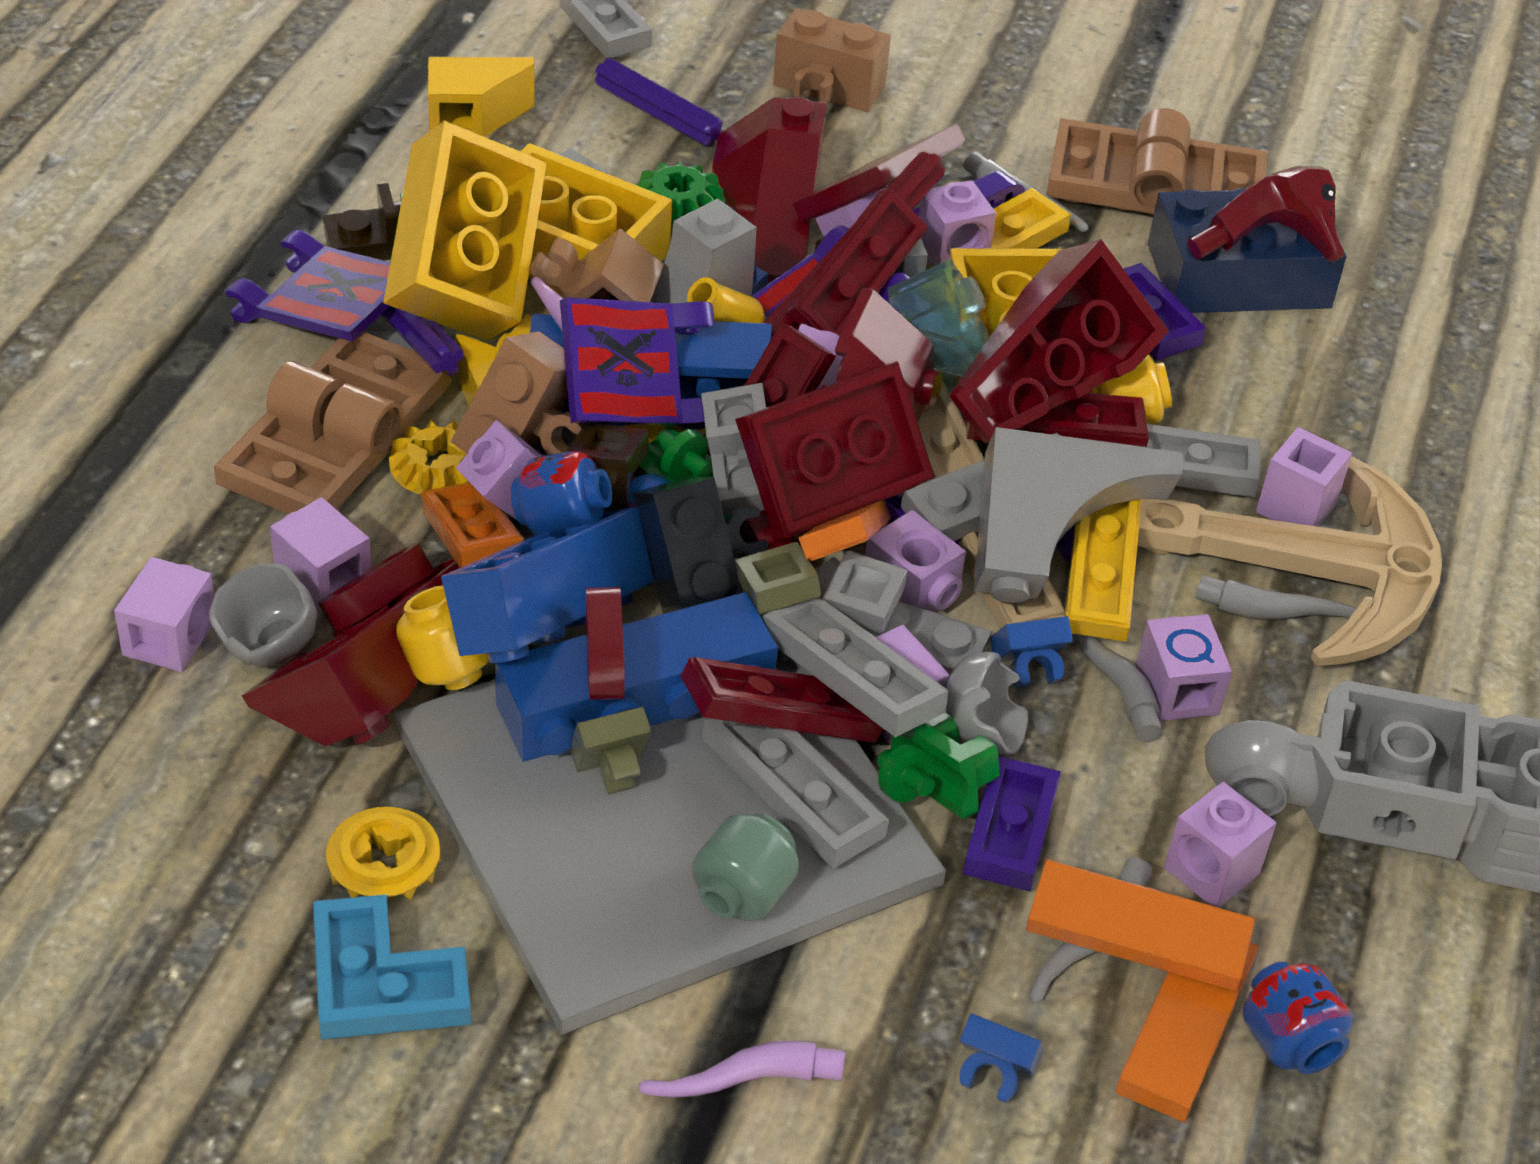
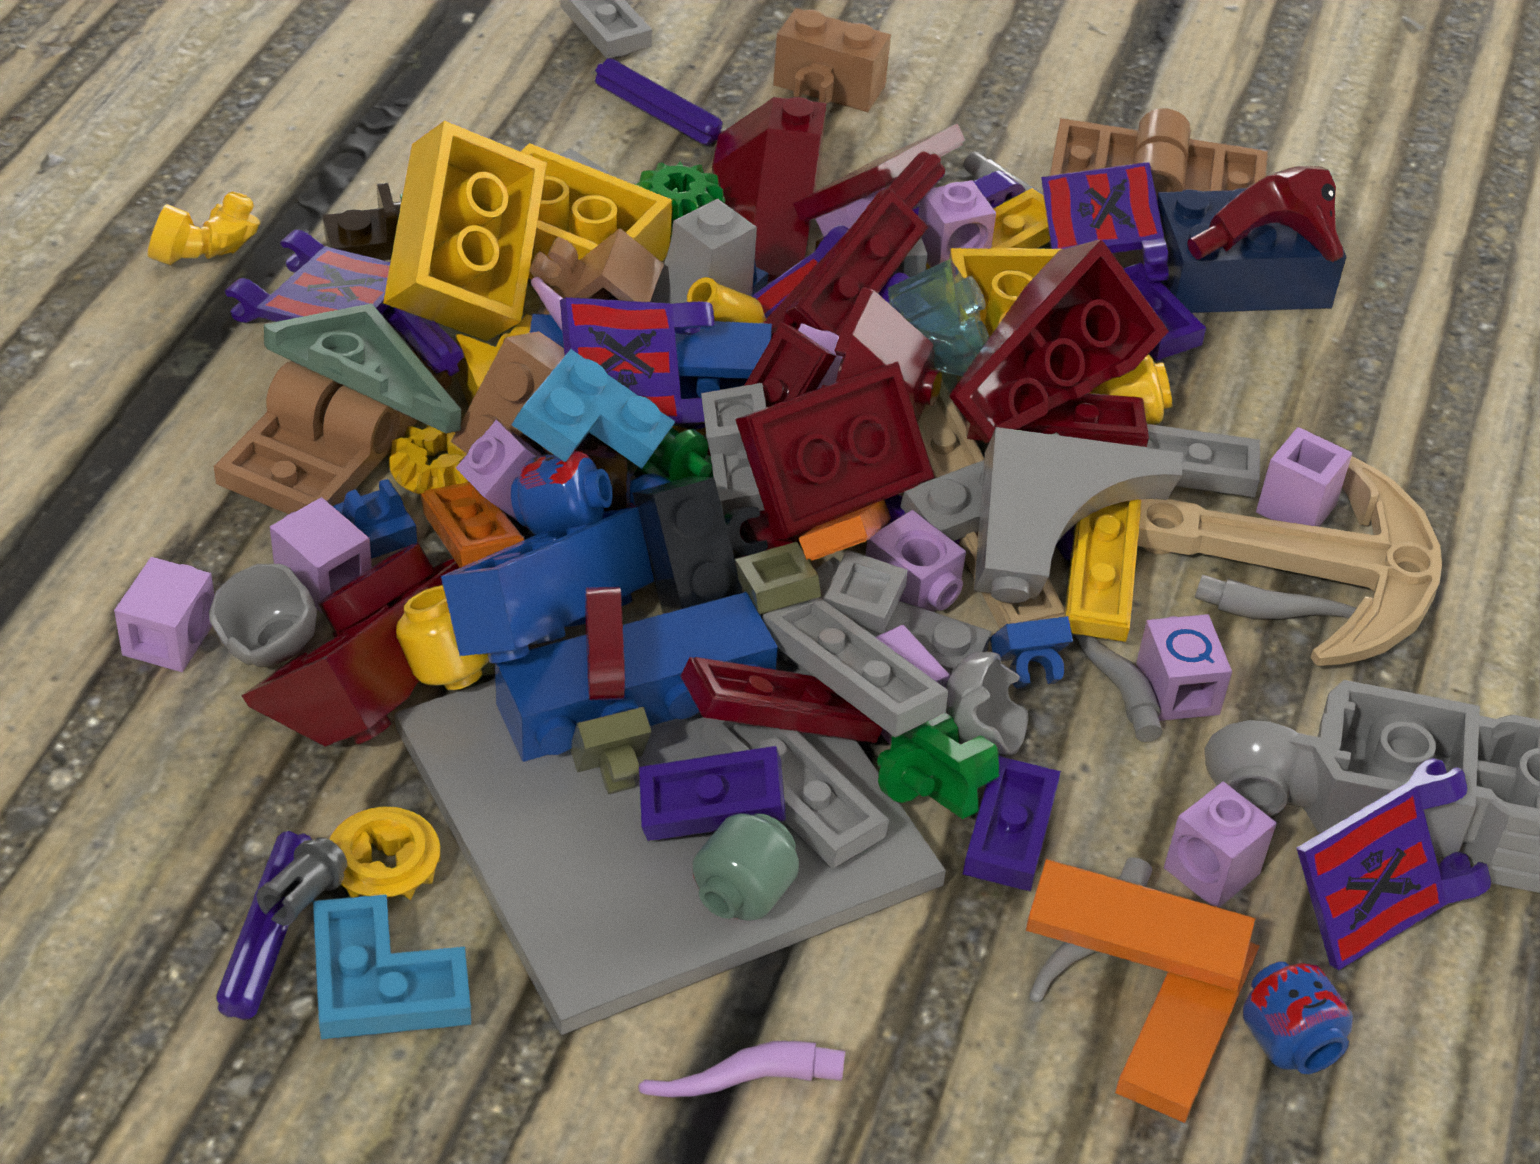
(222, 233): none -> yellow arm
(257, 943): none -> dark purple axle
(315, 869): none -> dark grey pin
(366, 356): none -> sand green wing
(381, 518): none -> blue tile
(479, 91): yellow slope -> none
(585, 399): none -> dark azure plate
(704, 791): none -> dark purple plate
(1000, 1048): blue tile -> none
(1109, 206): none -> flag
(1381, 869): none -> dark purple flag

